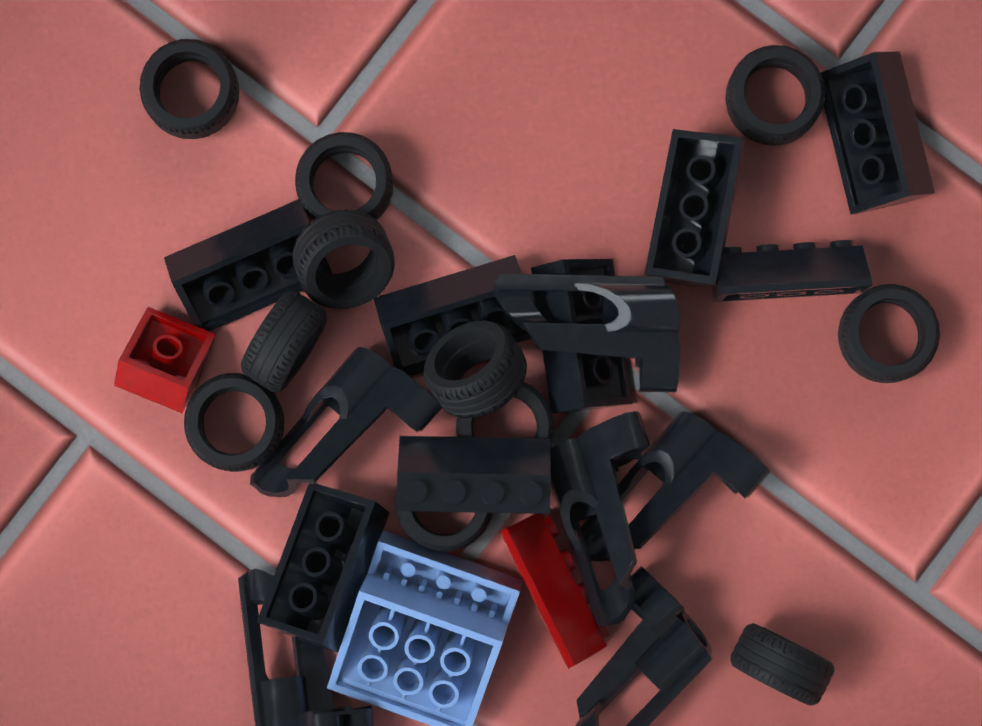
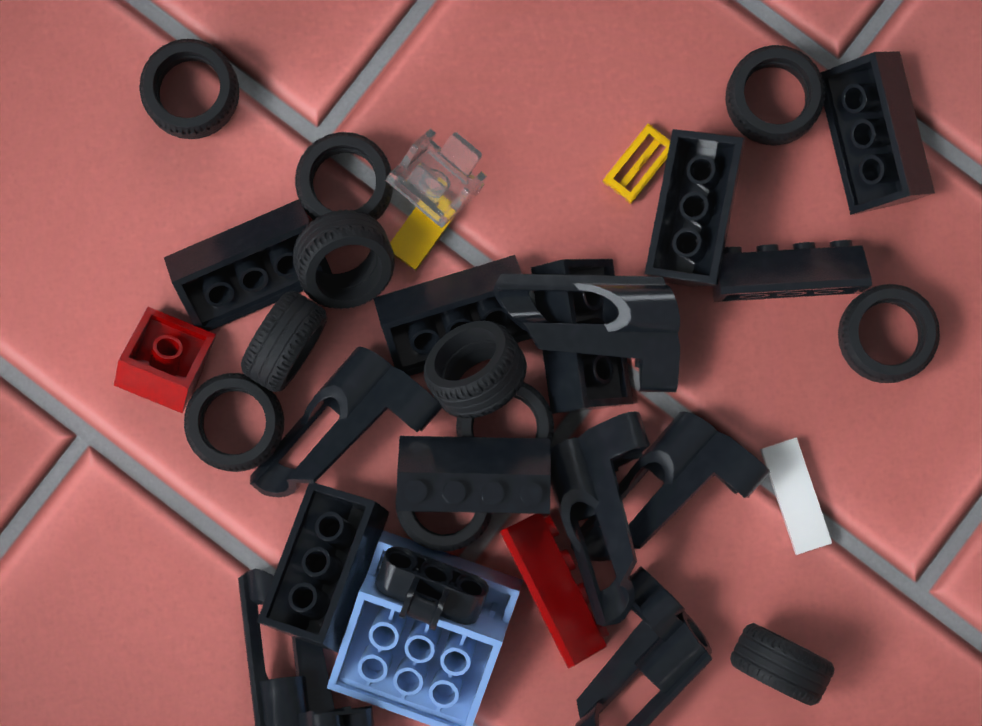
(416, 238): none -> yellow tile
(430, 588): none -> black beam
(437, 177): none -> clear panel
(620, 188): none -> yellow tile
(796, 496): none -> white tile

